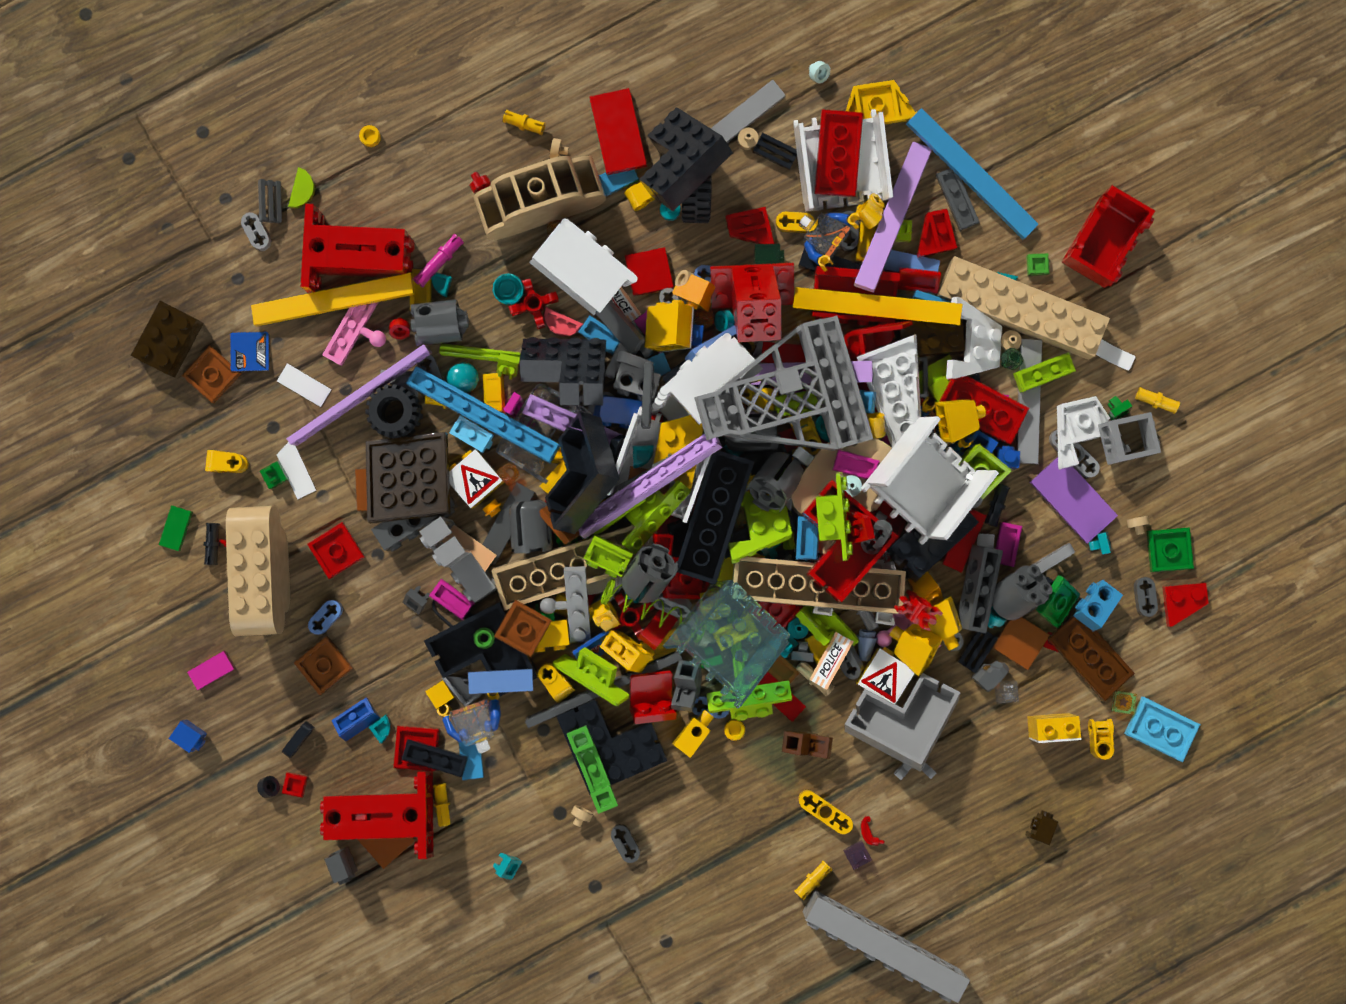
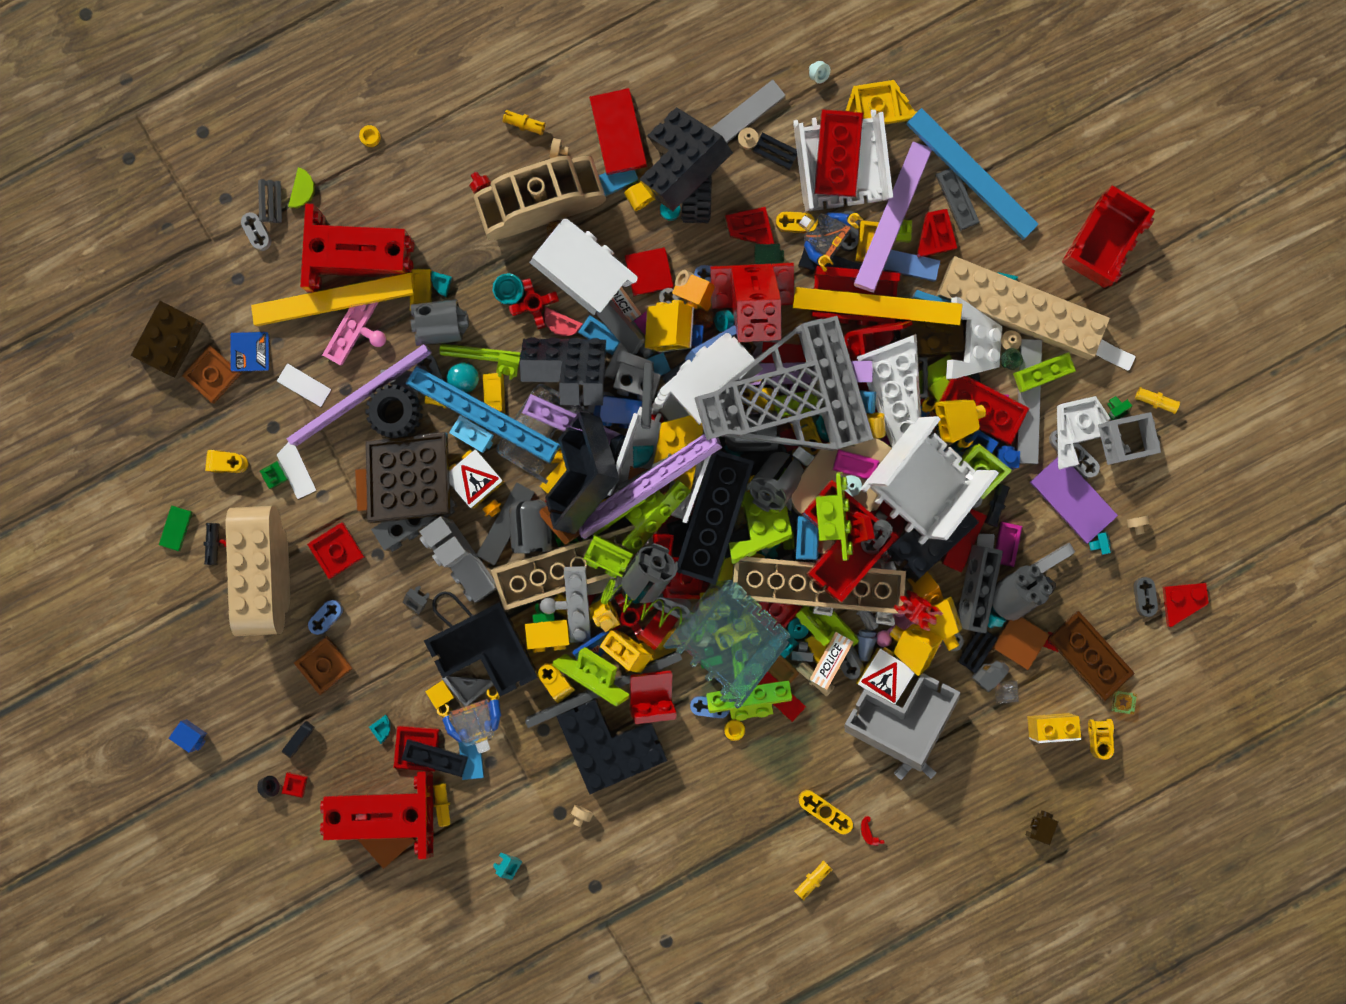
(211, 670): dark pink tile -> none
(341, 865): dark grey brick -> none
(355, 719): blue slope -> none
(399, 329): red tile -> none
(444, 253): dark pink pin -> none
(452, 599): dark pink tile -> none
(477, 638): bright green plate -> none
(480, 552): light nougat sticker -> none
(500, 681): medium blue tile -> none
(503, 474): clear orange tile -> none
(514, 405): dark pink tile -> none
(523, 628): dark orange tile -> none
(592, 769): bright green slope -> none
(621, 846): dark grey beam -> none
(686, 741): yellow torso -> none
(688, 686): dark grey brick -> none
(788, 381): light grey tile -> none
(807, 744): reddish brown brick -> none
(857, 855): clear purple tile -> none
(871, 210): yellow piece -> none
(885, 946): light grey brick -> none
(919, 280): red tile -> none
(1037, 264): bright green tile -> none
(1059, 602): green tile -> none
(1100, 608): dark azure brick -> none
(1162, 729): medium azure tile -> none
(1170, 549): green tile -> none

